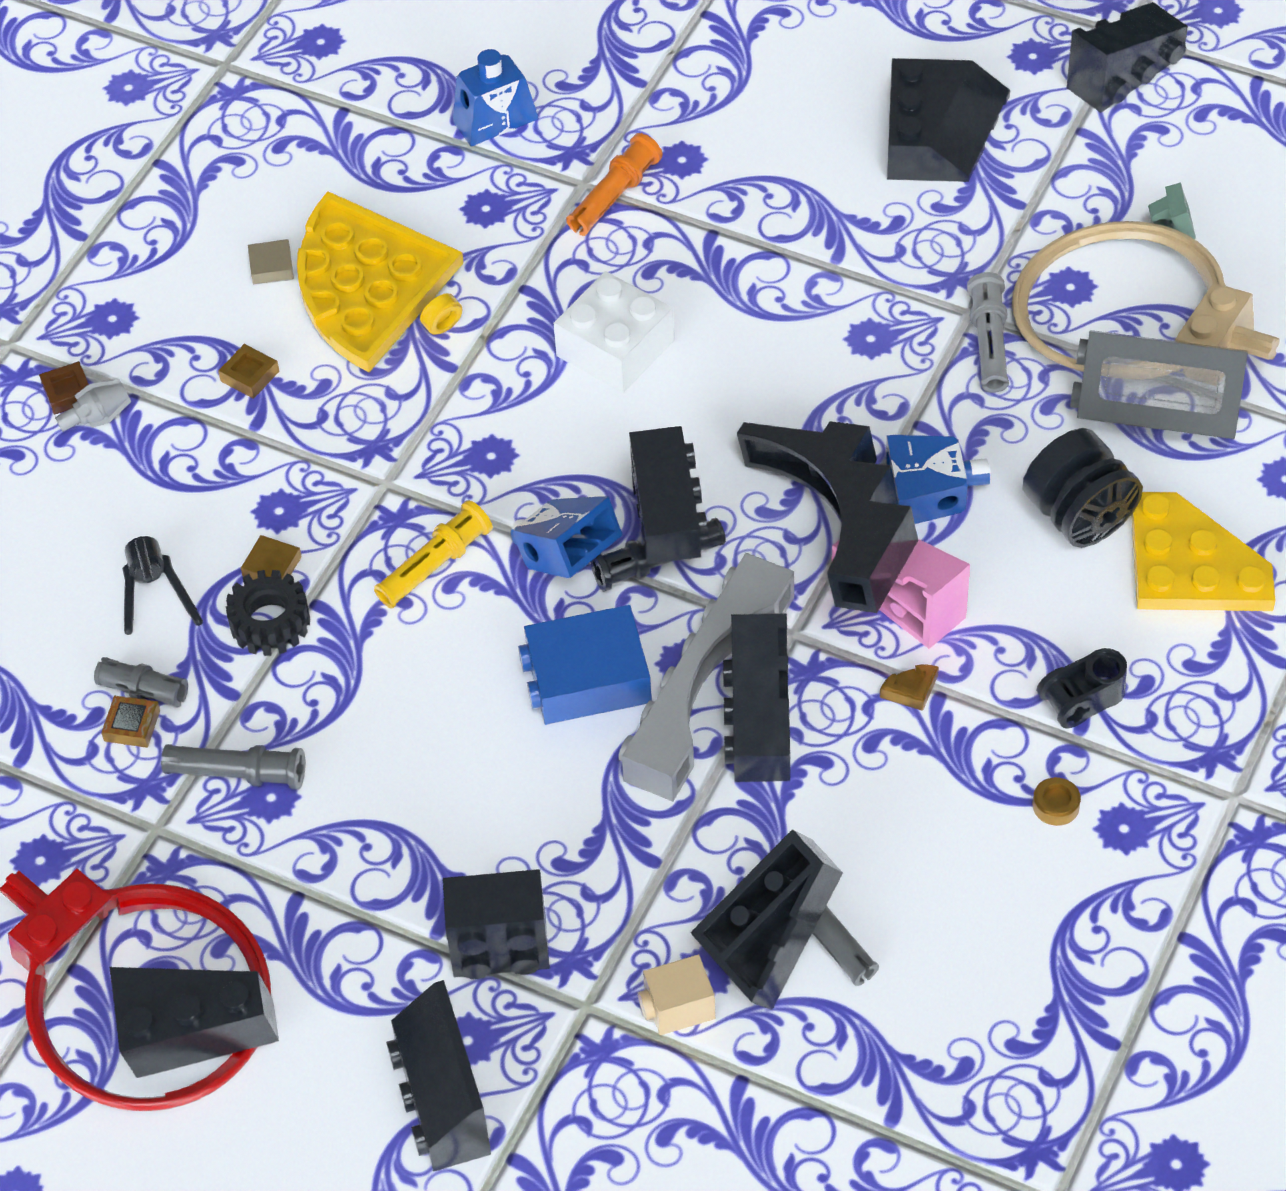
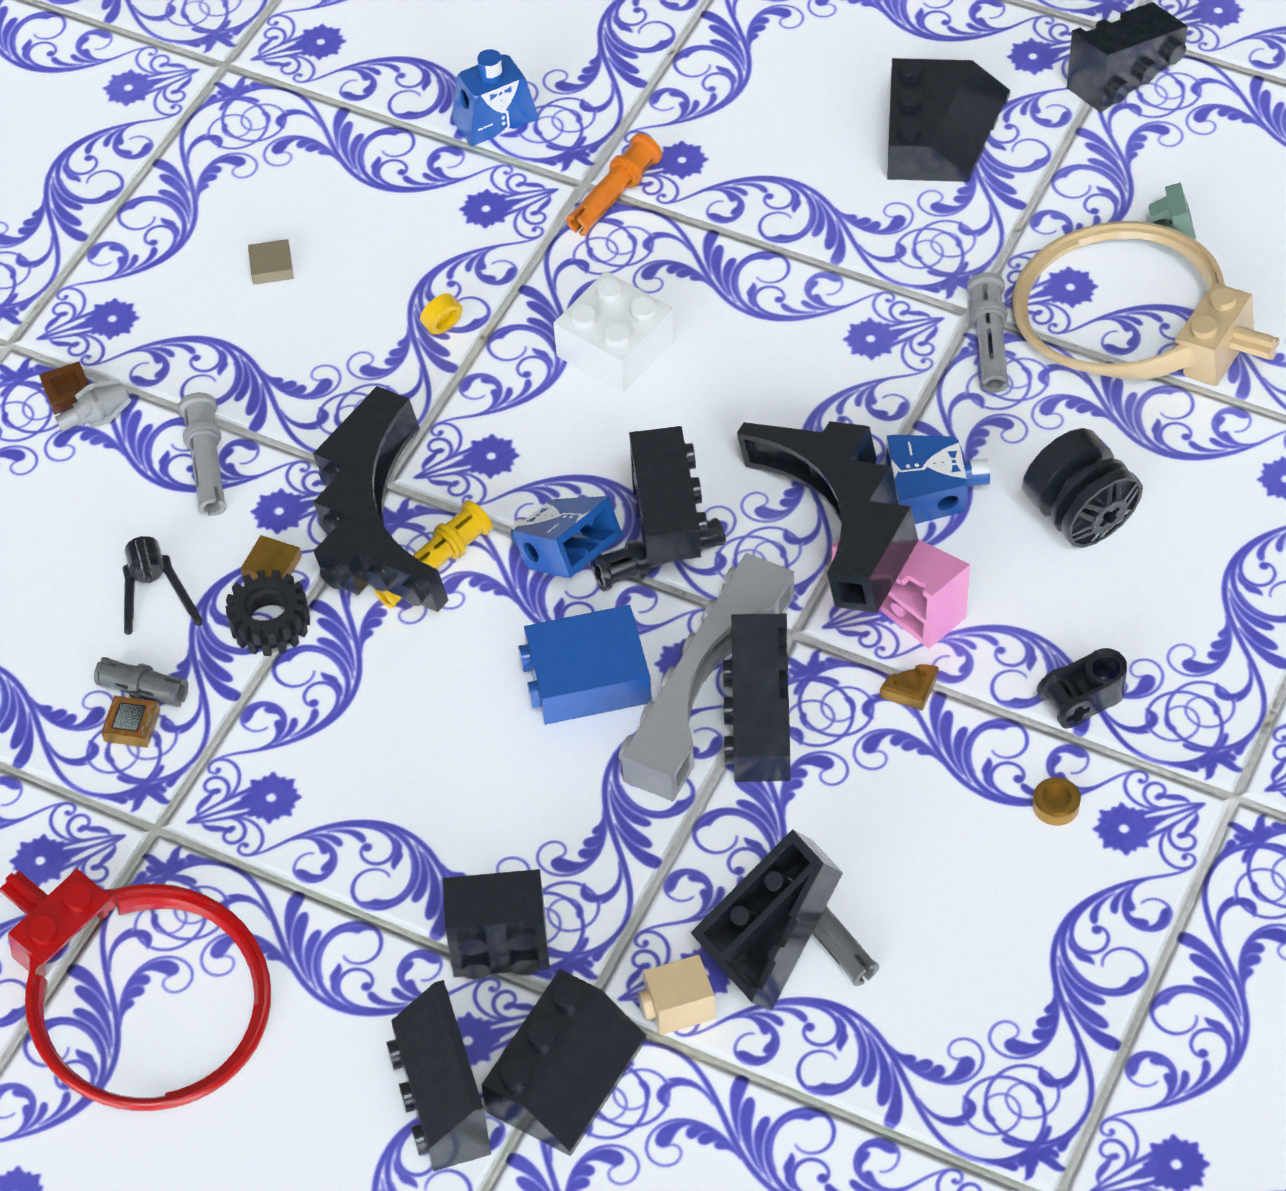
(188, 1015): black wedge -> none
(202, 439): none -> light grey pin
(248, 371): pearl gold tile -> none
(255, 765): dark grey pin -> none
(356, 470): none -> black arch
(367, 277): yellow plate -> none
(562, 1063): none -> black slope
(1159, 384): dark grey piece -> none
(1193, 561): yellow plate -> none

